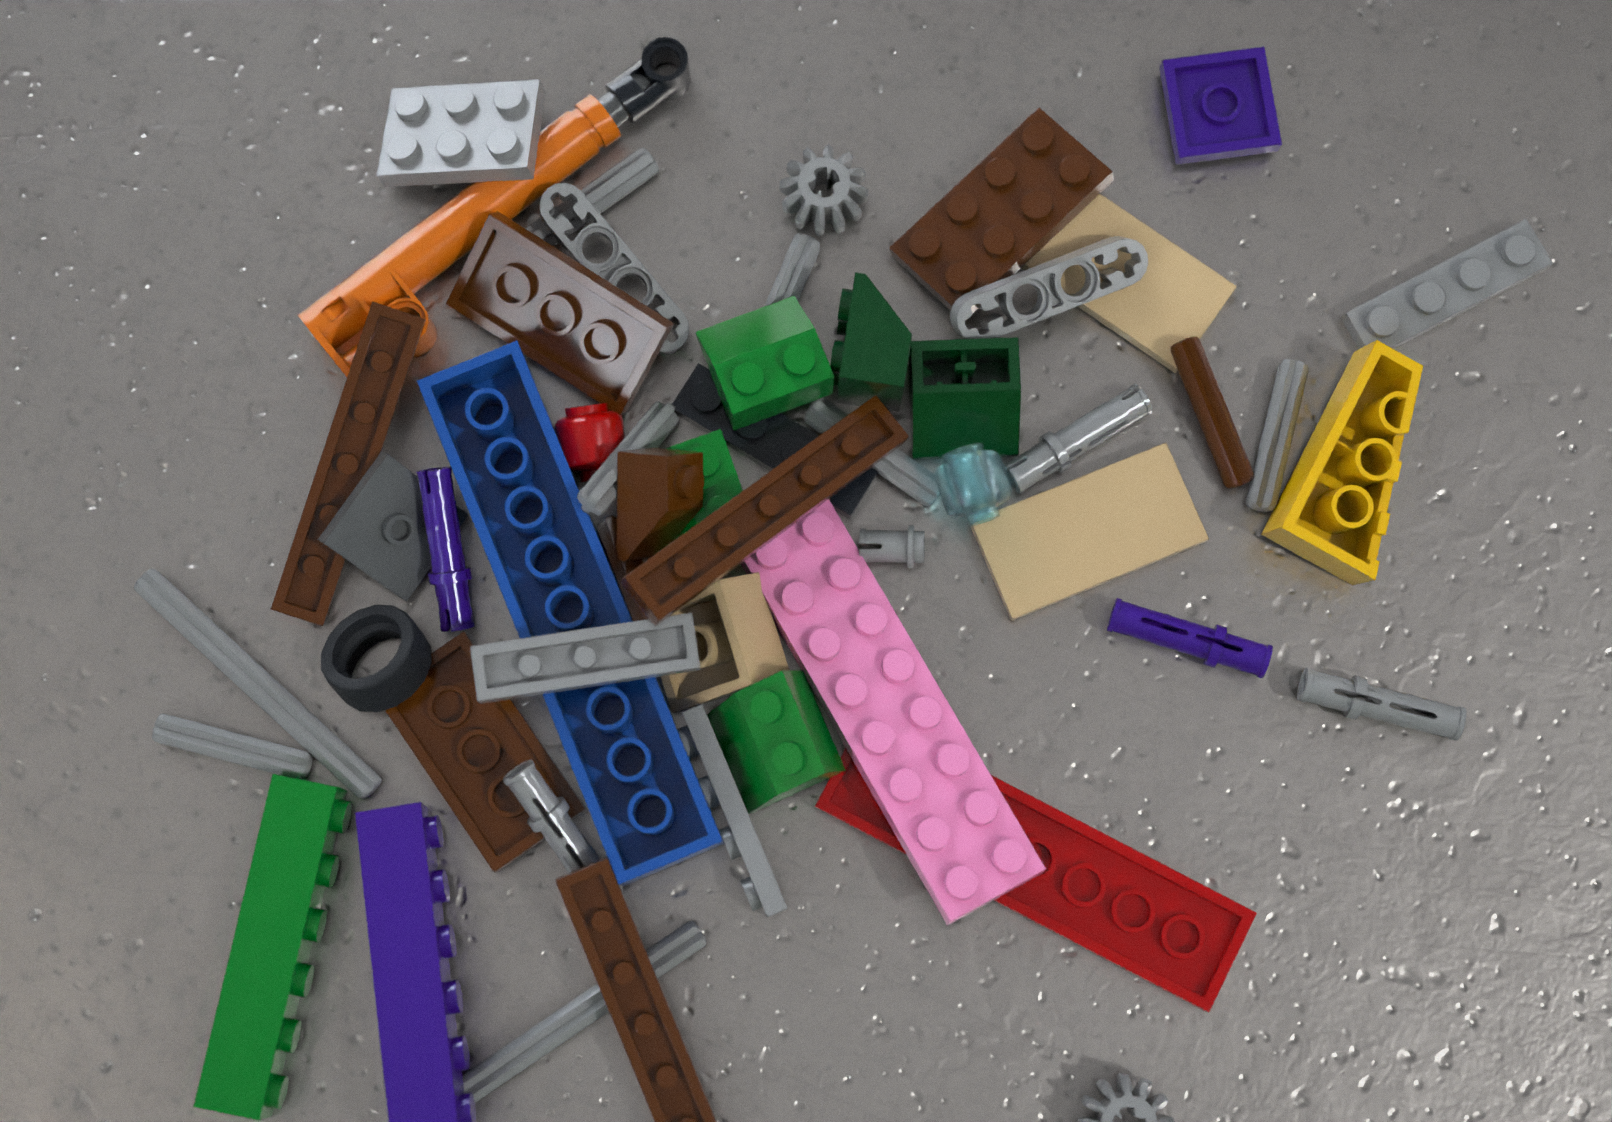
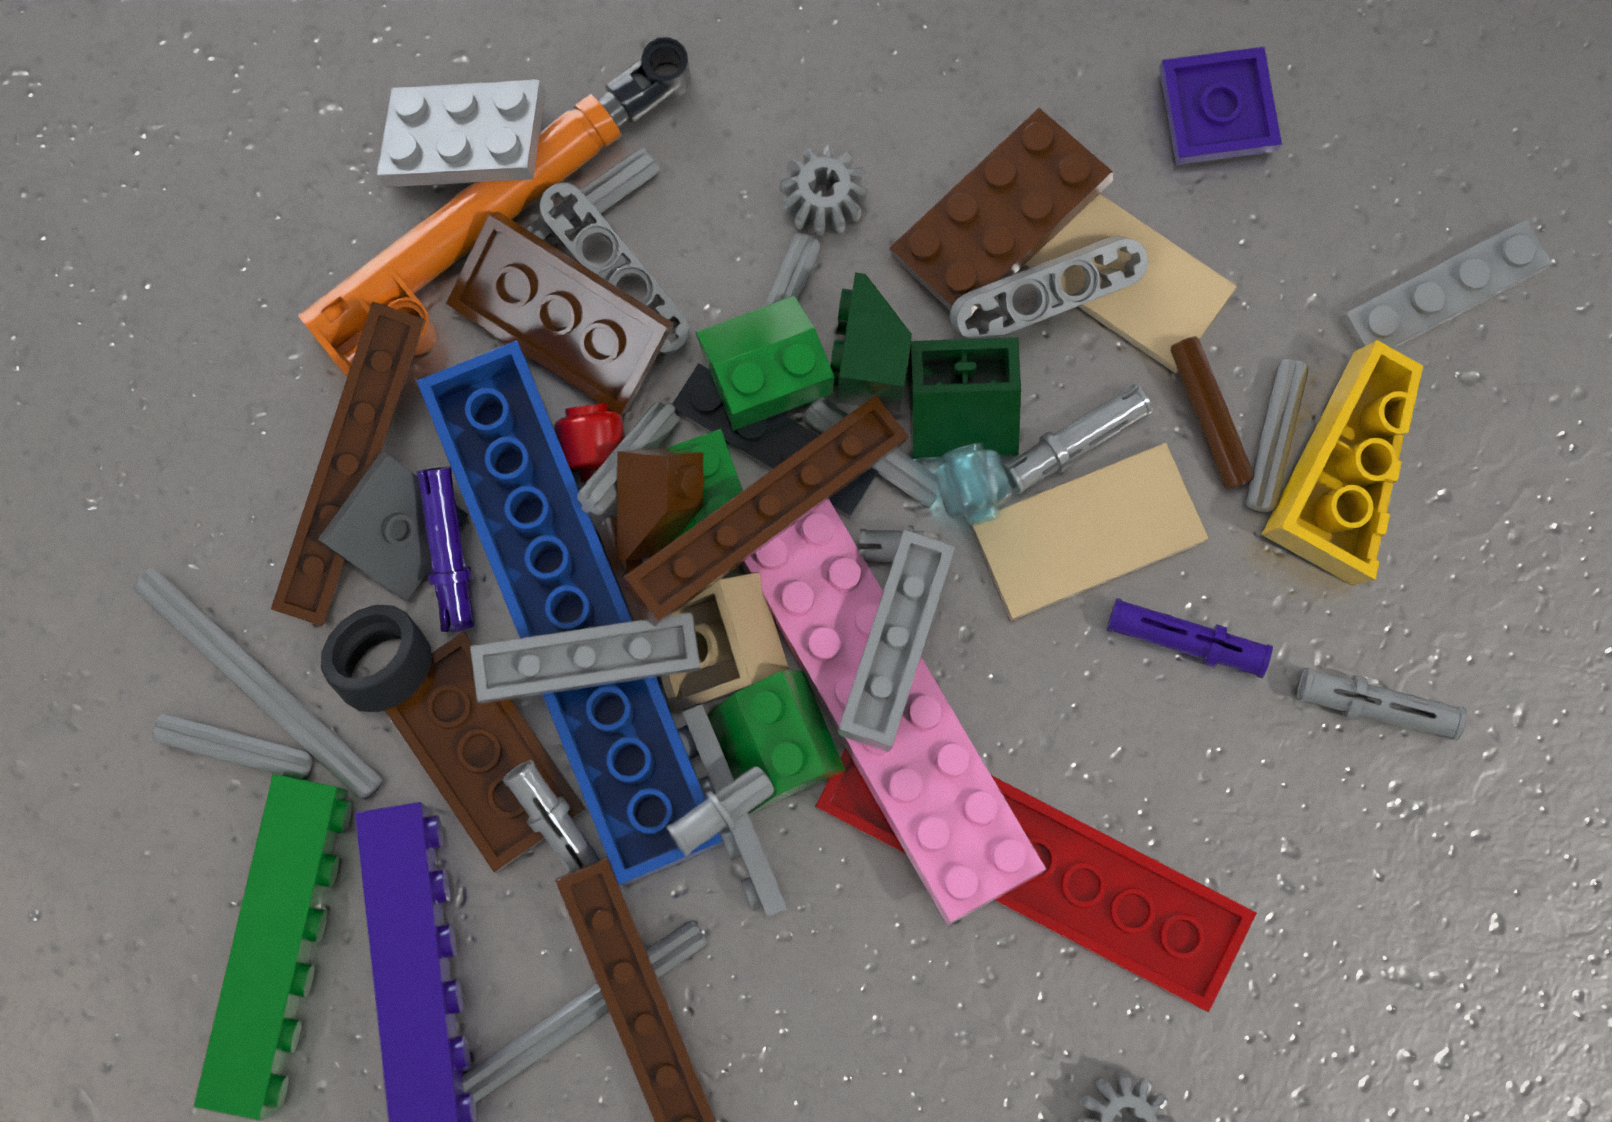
(721, 810): none -> light grey axle
(896, 641): none -> light grey plate

